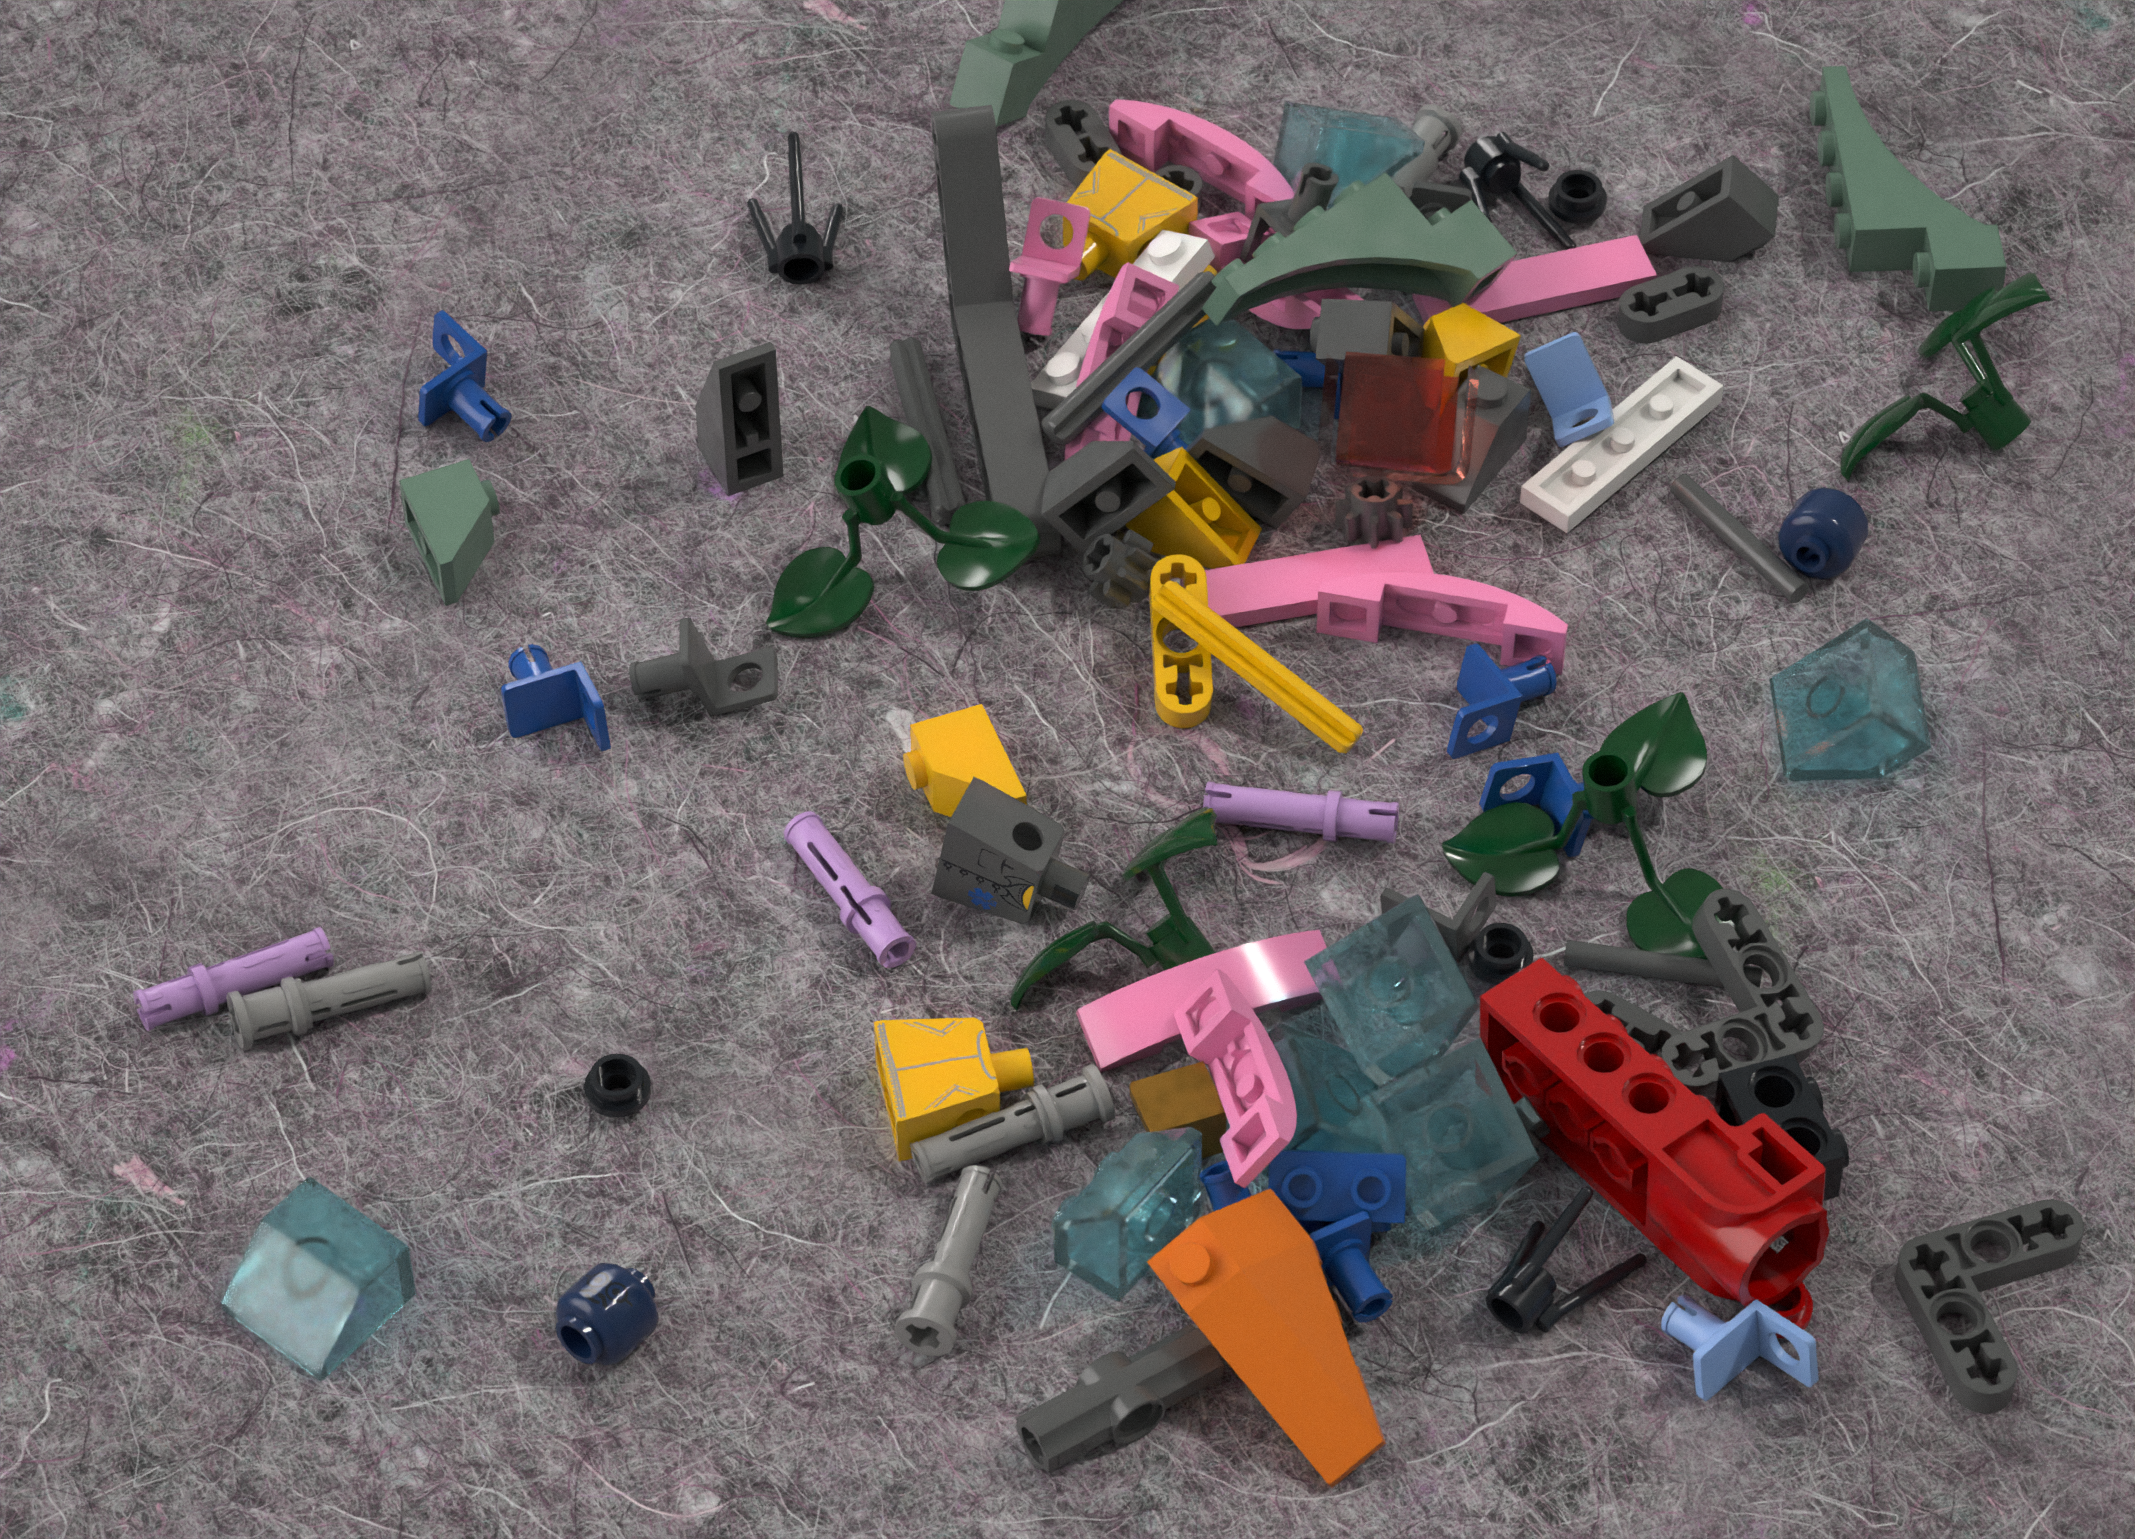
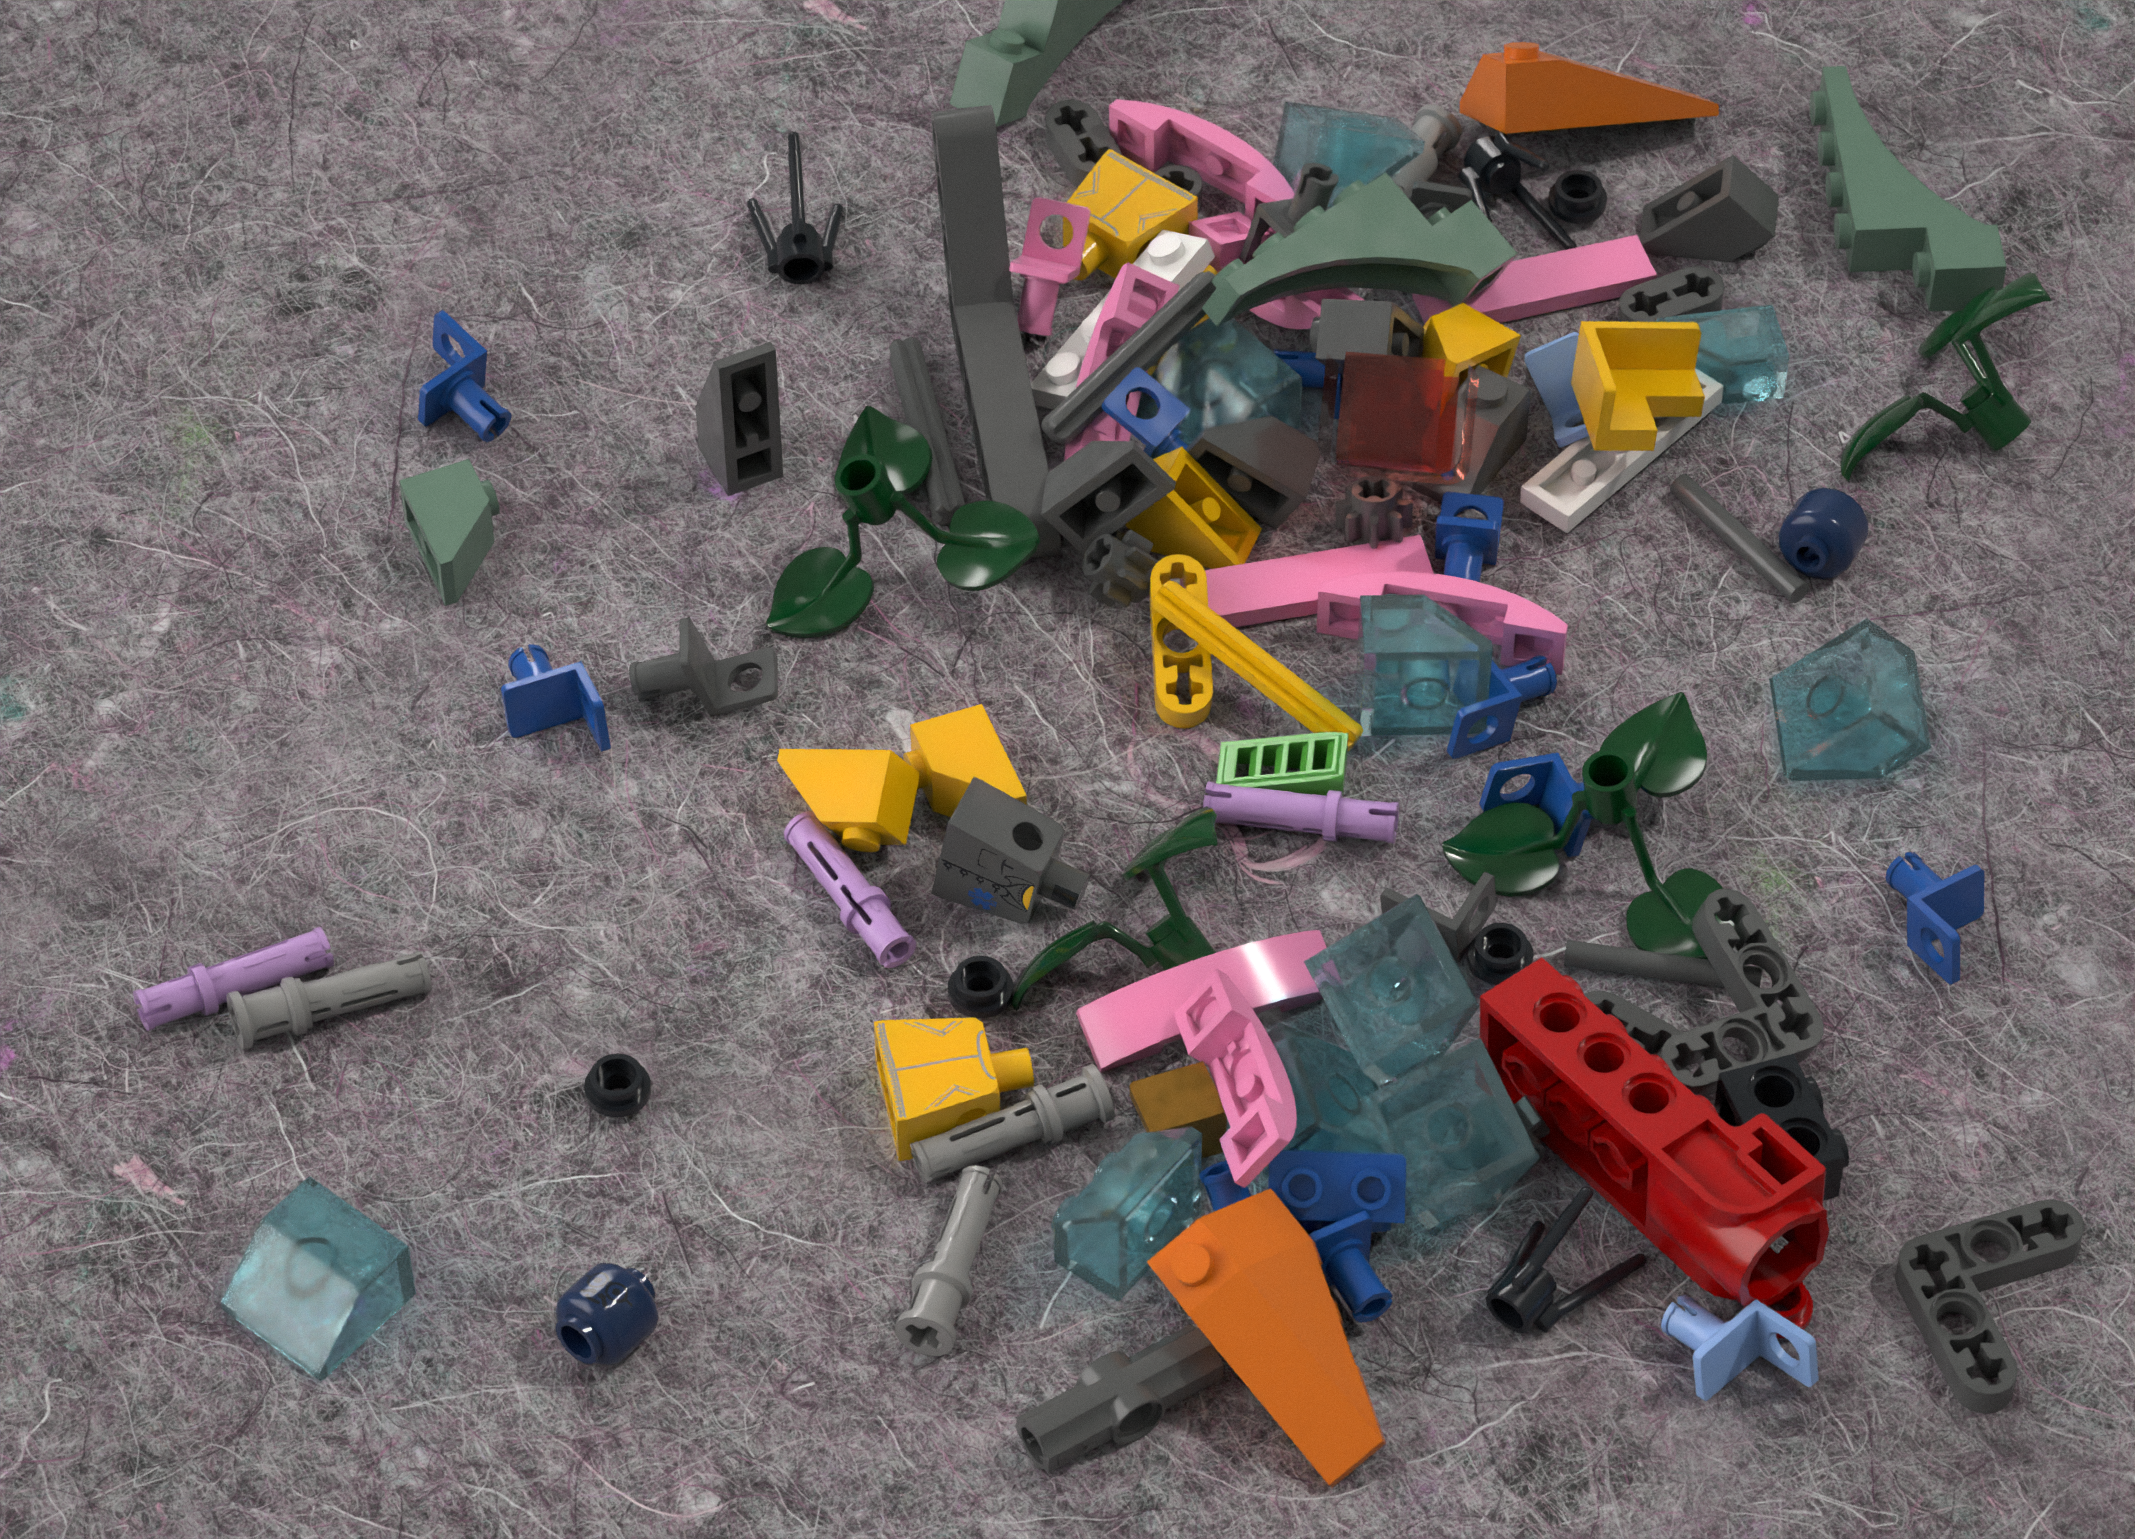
(856, 793): none -> yellow slope
(980, 974): none -> black plate
(1317, 755): none -> bright green slope
(1417, 667): none -> clear light blue slope
(1468, 541): none -> blue bracket
(1549, 92): none -> orange wedge
(1633, 374): none -> yellow panel
(1741, 352): none -> clear light blue slope
(1937, 909): none -> blue bracket

